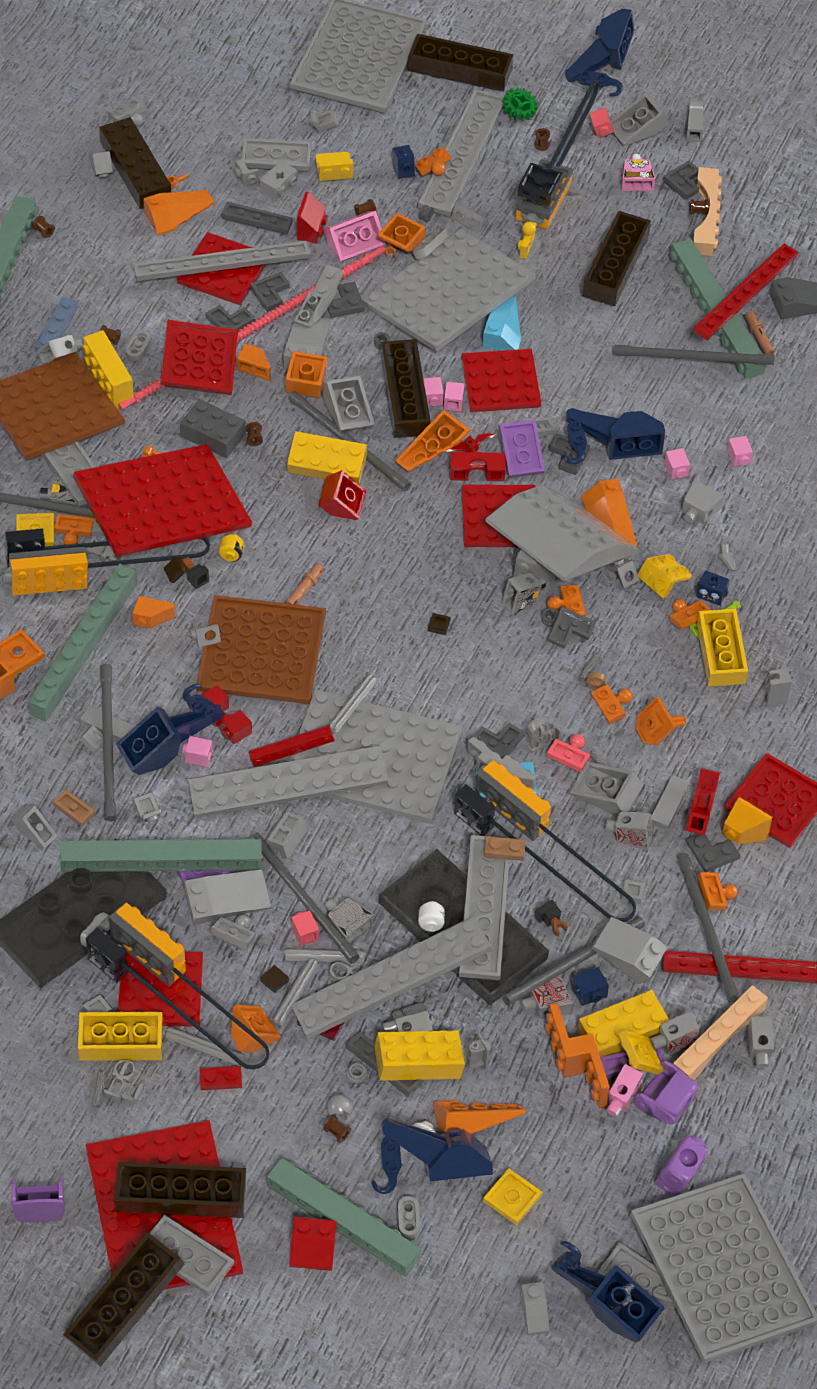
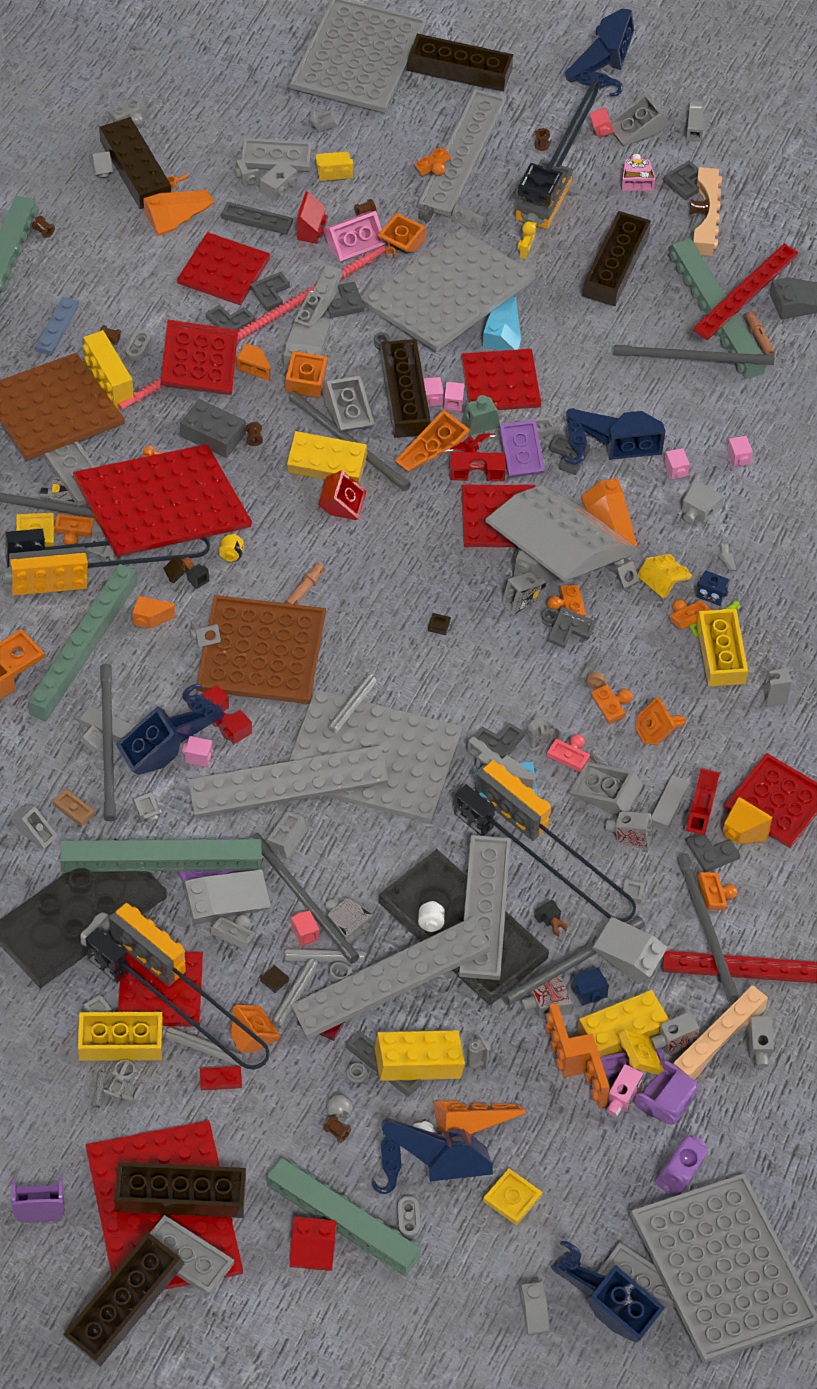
(59, 349): light grey torso -> none
(221, 260): light grey plate -> none
(291, 746): red piece -> none
(403, 161): dark blue head -> none
(415, 1016): light grey torso -> none
(430, 243): light grey beam -> none
(480, 415): none -> sand green torso
(504, 848): medium nougat plate -> none
(520, 104): green gear -> none

